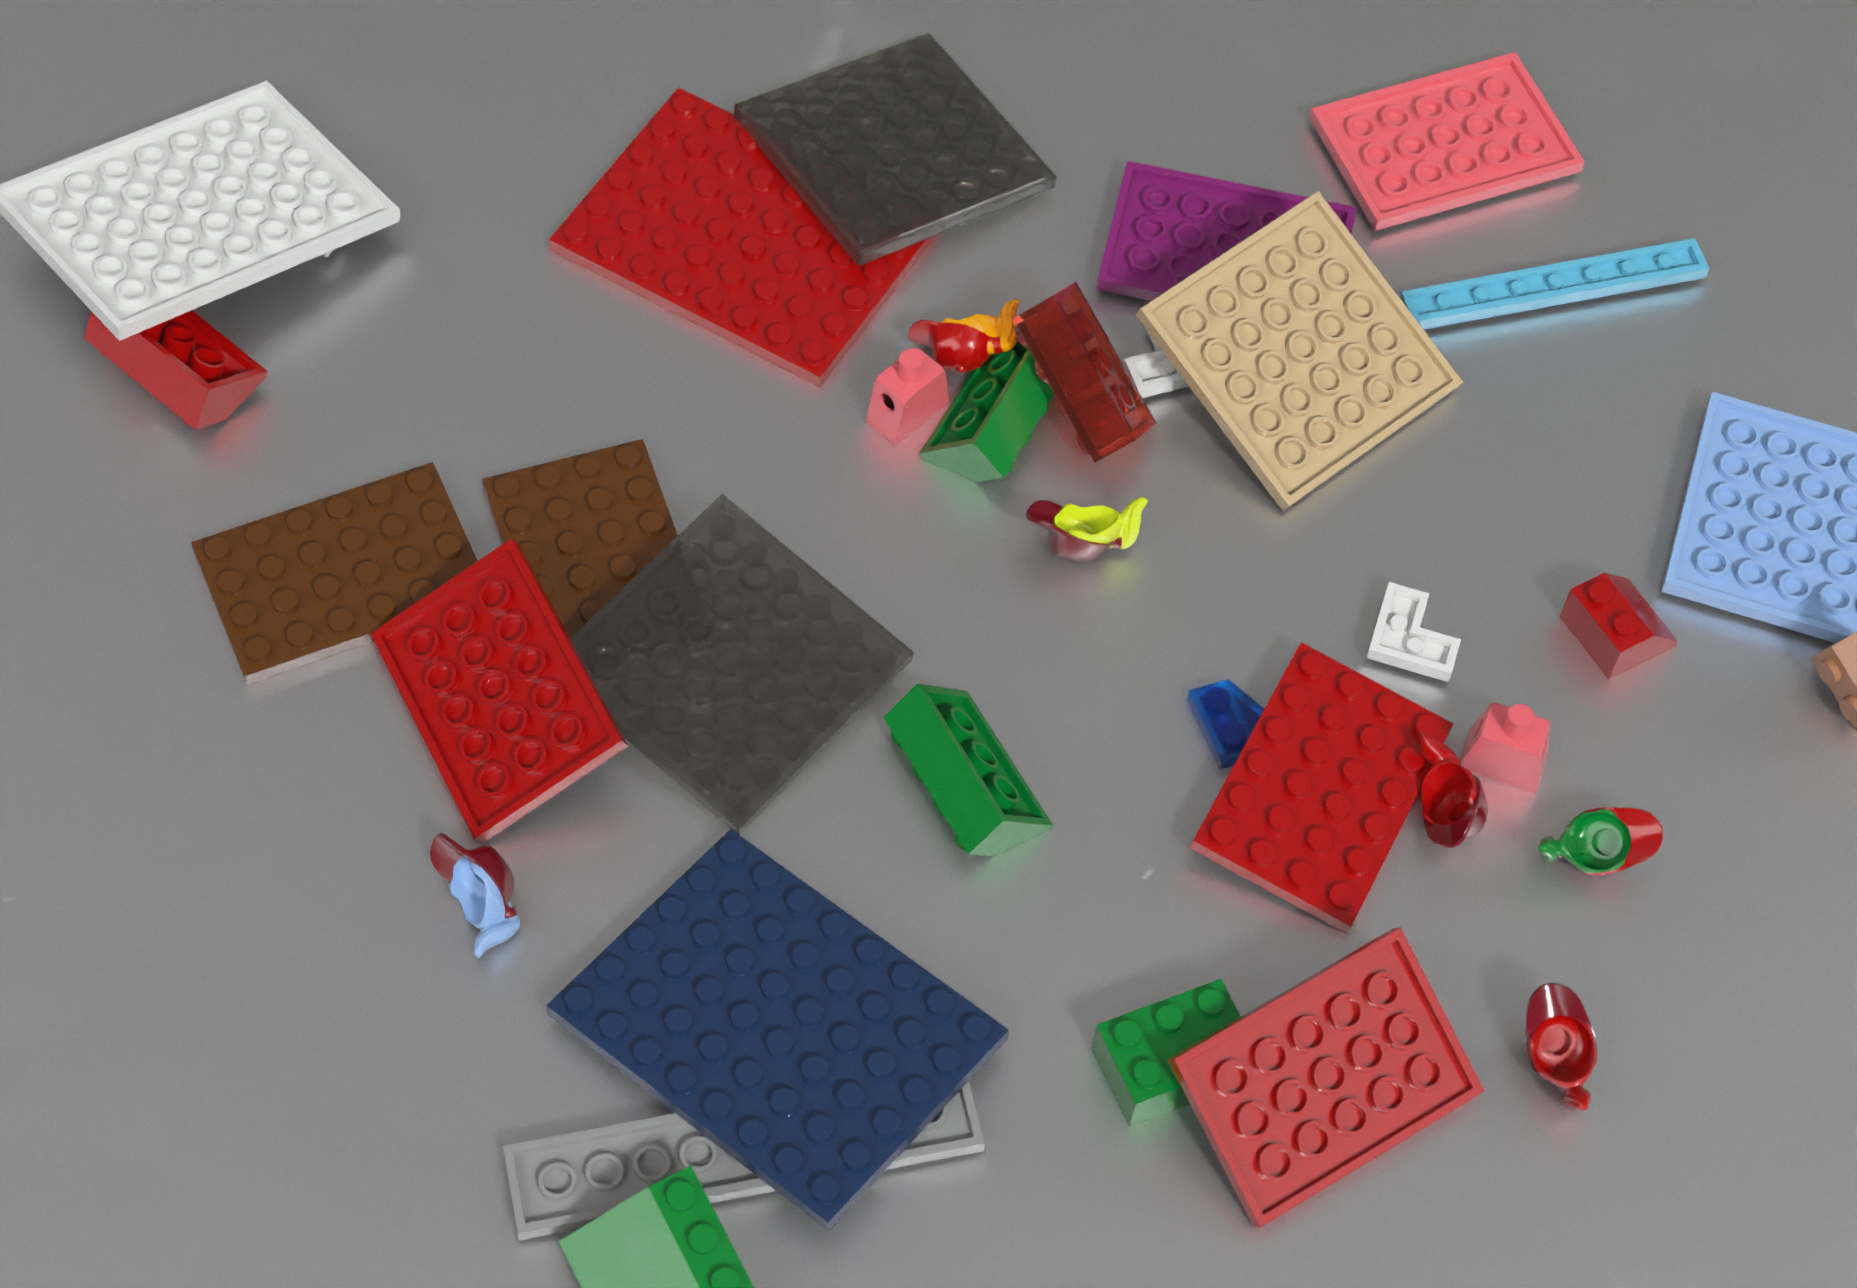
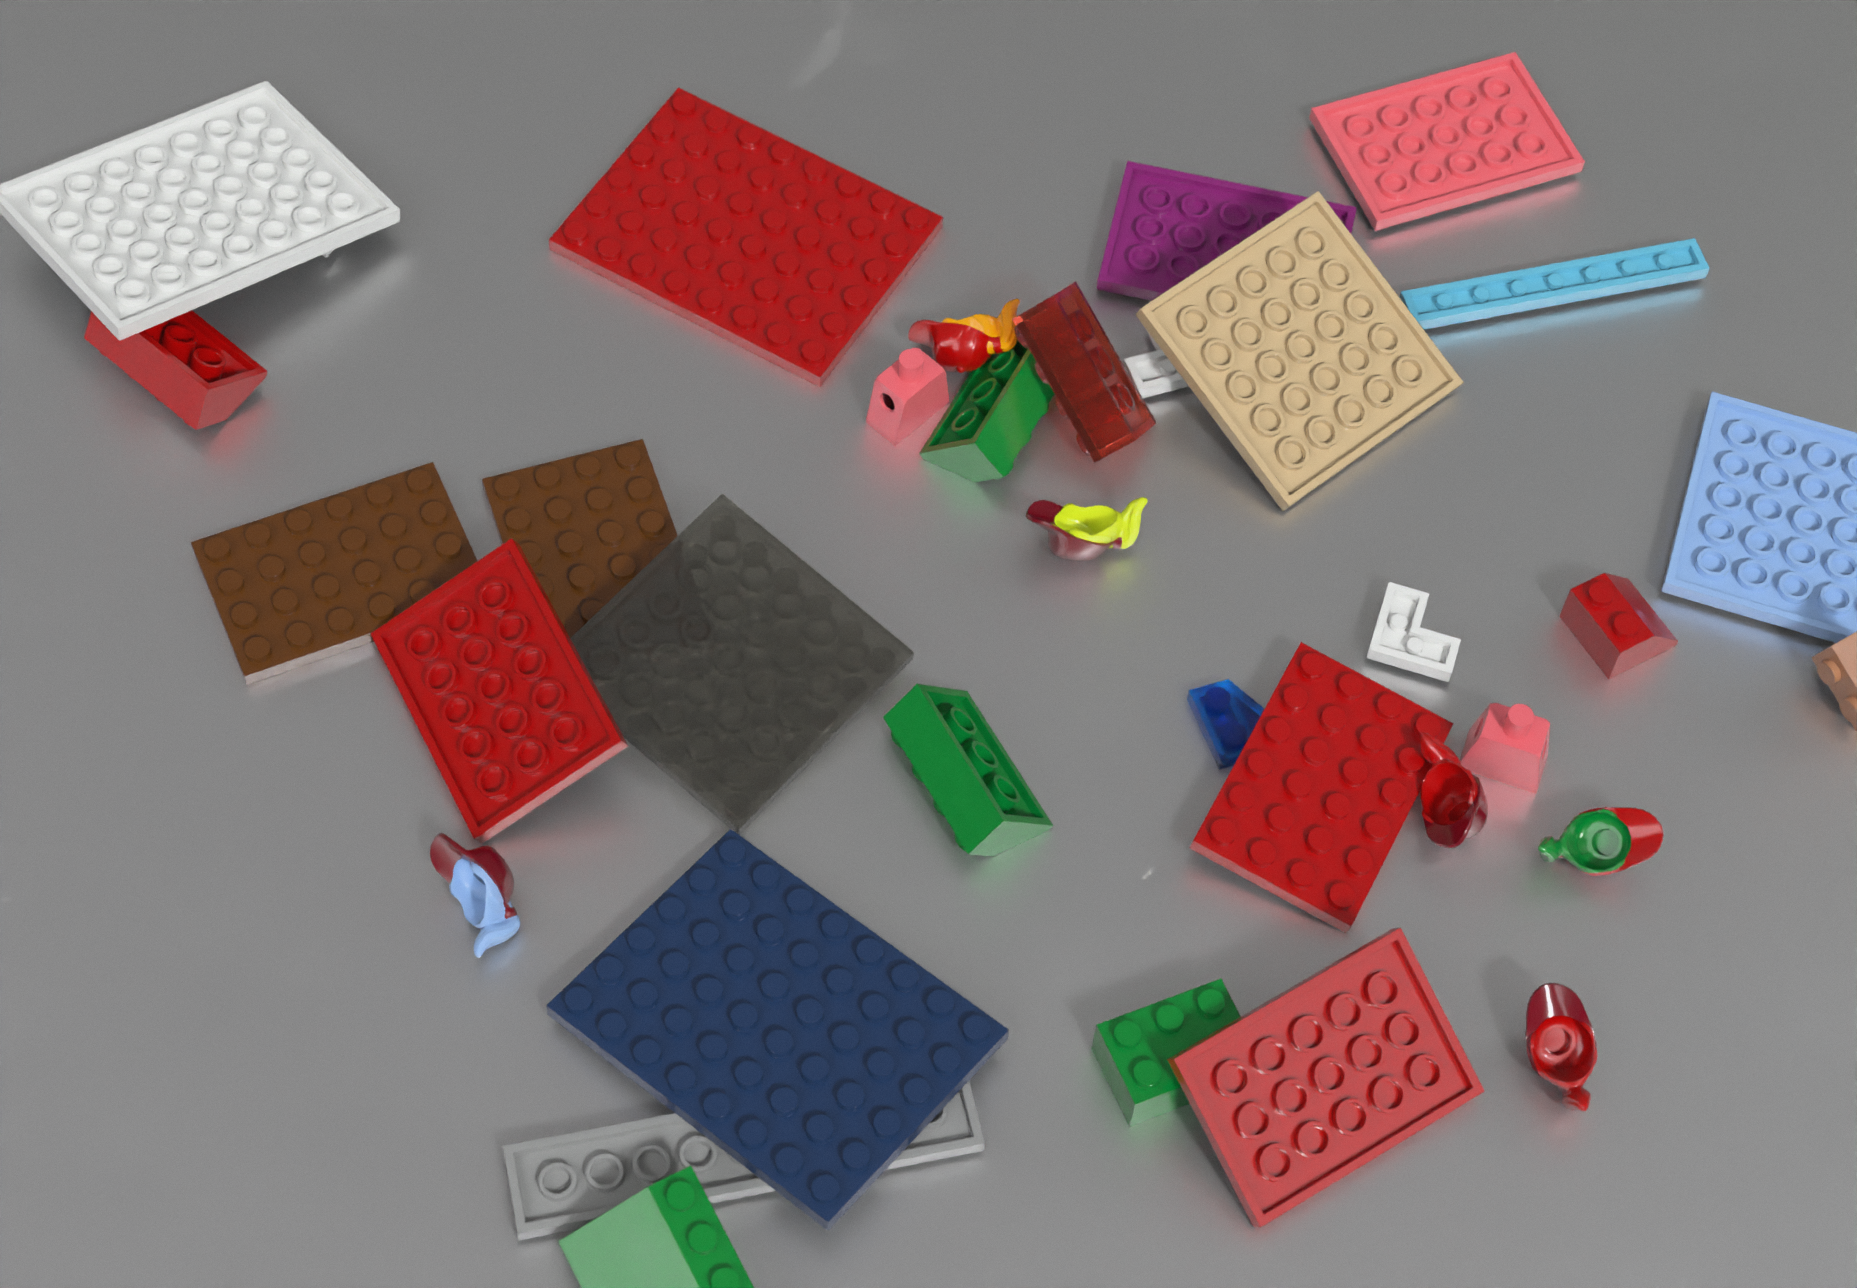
(894, 148): clear smoke plate -> none

